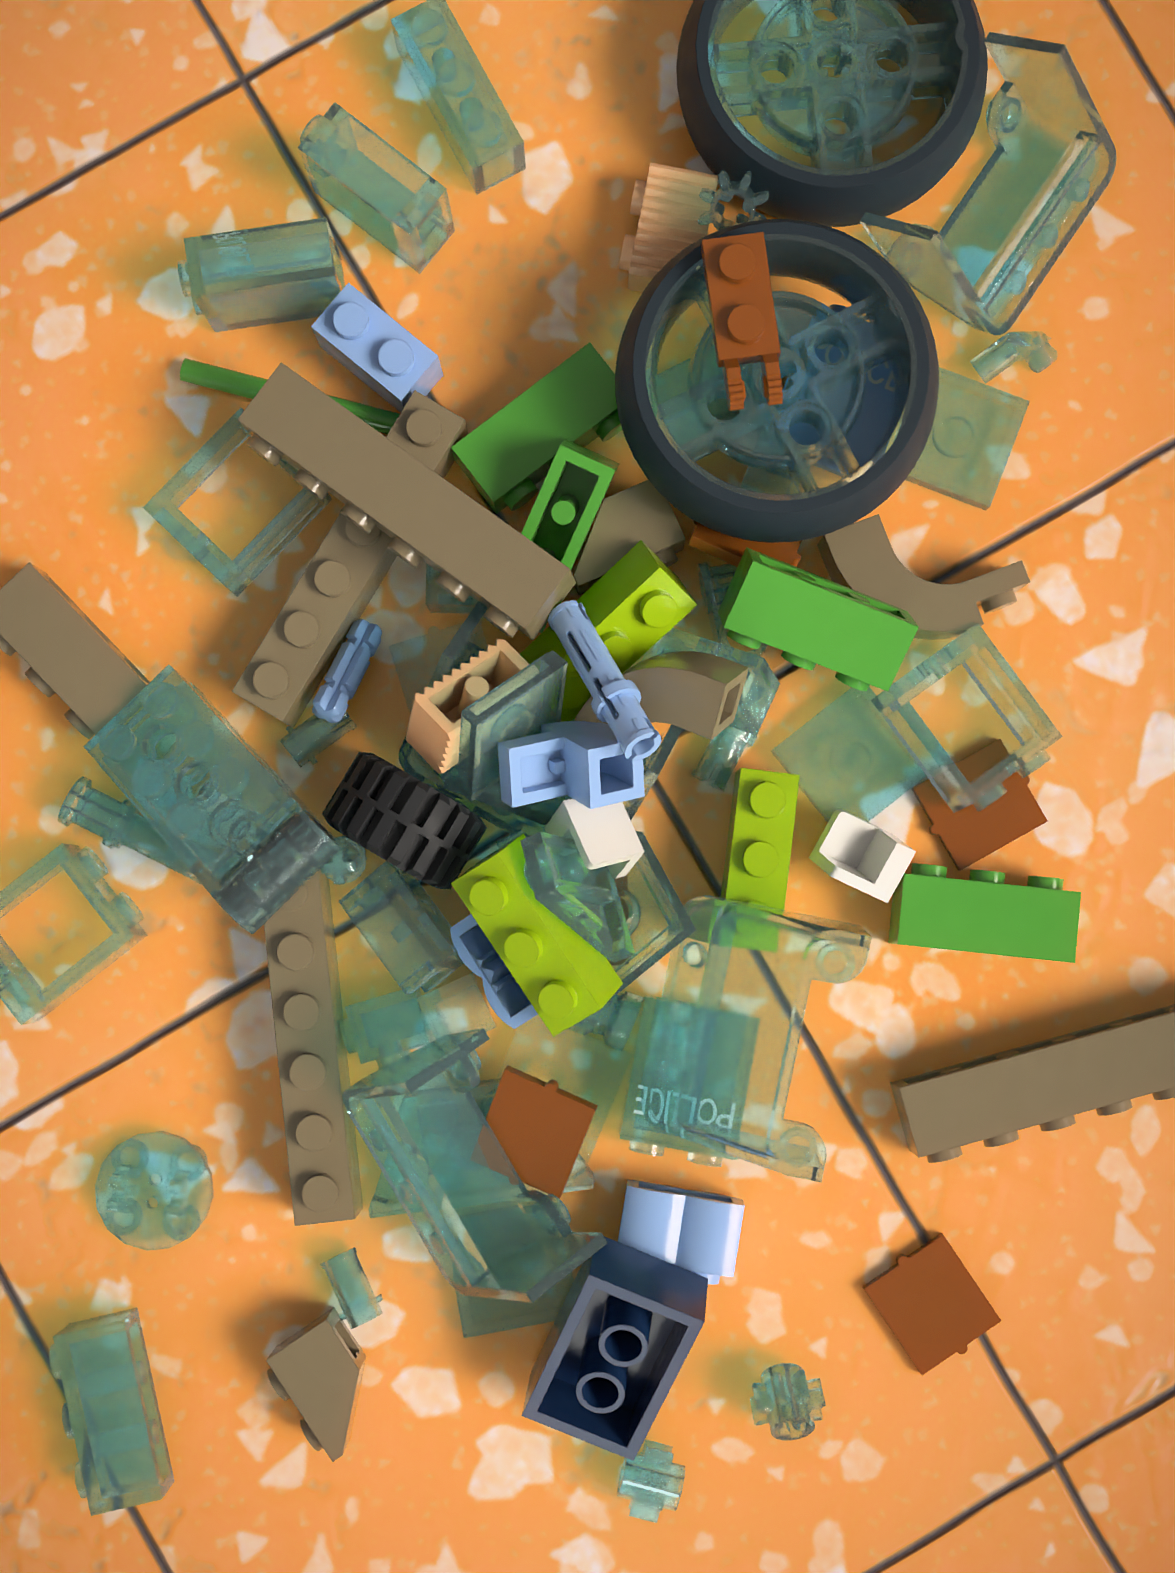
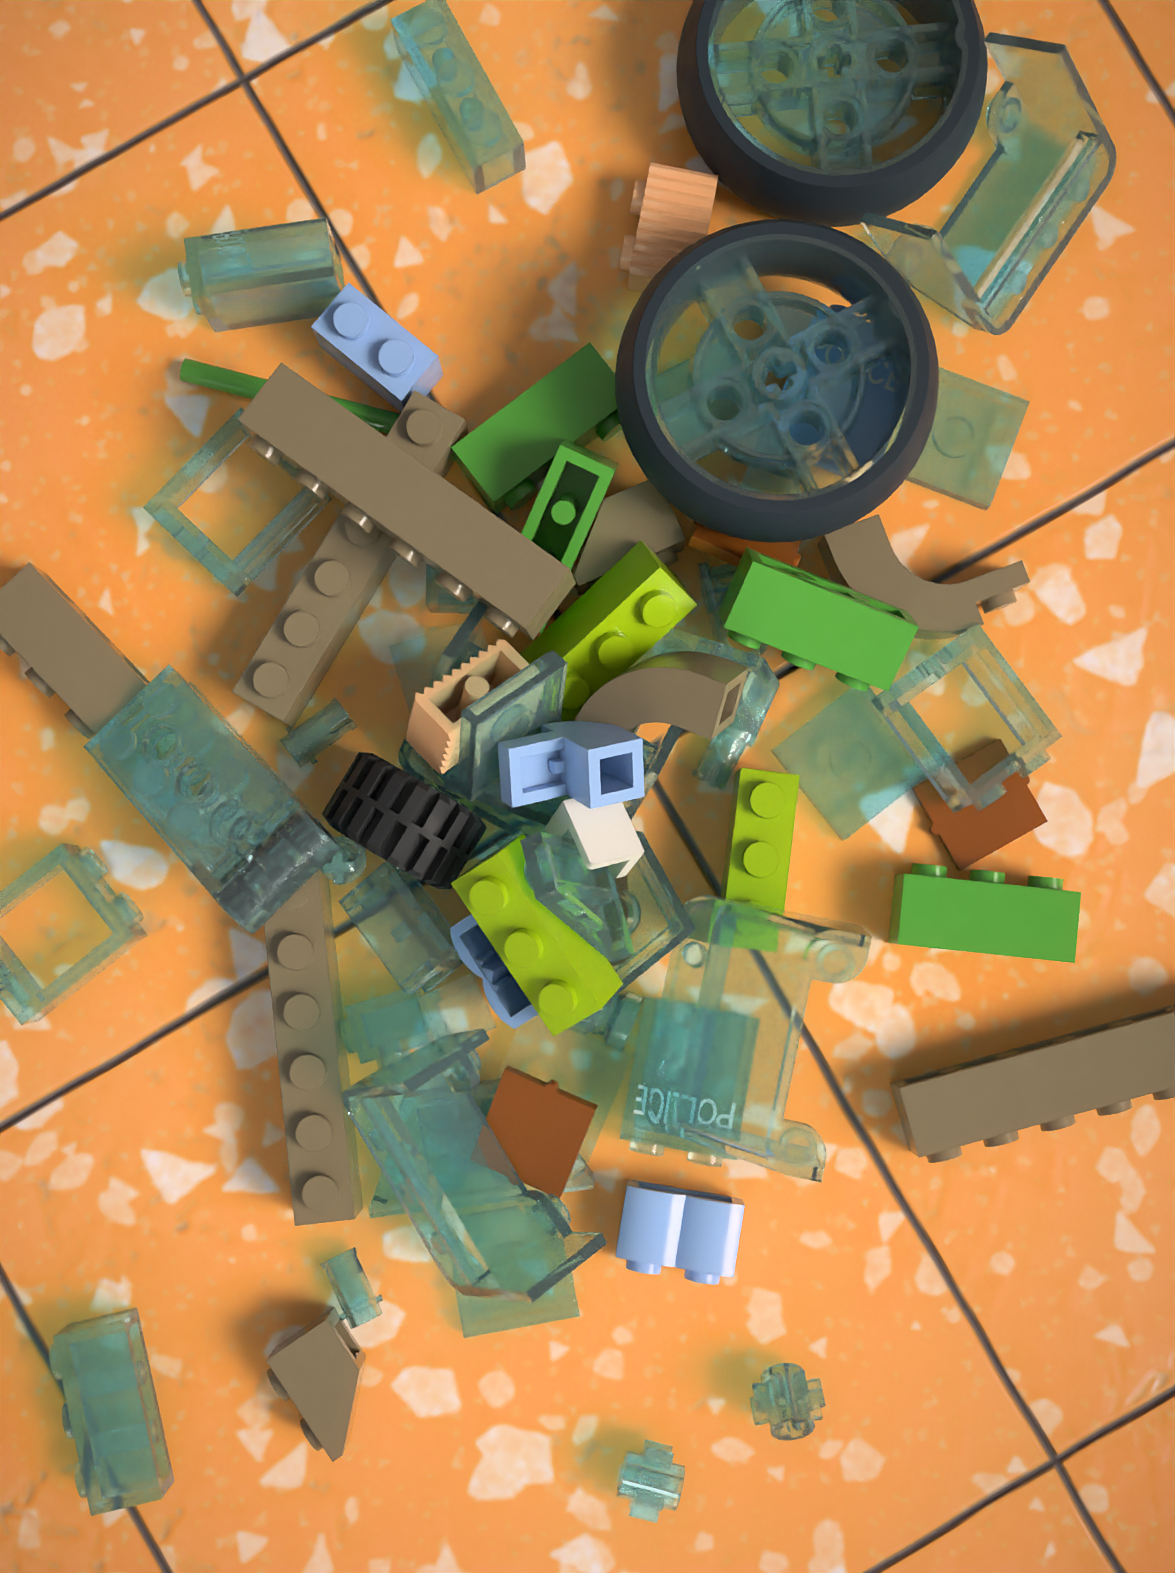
(117, 824): clear light blue pin -> none
(182, 1194): clear light blue plate -> none
(347, 671): light blue axle -> none
(376, 186): clear light blue window -> none
(613, 696): light blue pin -> none
(616, 1348): dark blue brick -> none
(726, 193): clear light blue gear -> none
(742, 313): dark orange hinge -> none
(862, 855): white panel -> none
(931, 1304): dark orange piece -> none
(1012, 348): clear light blue arm -> none

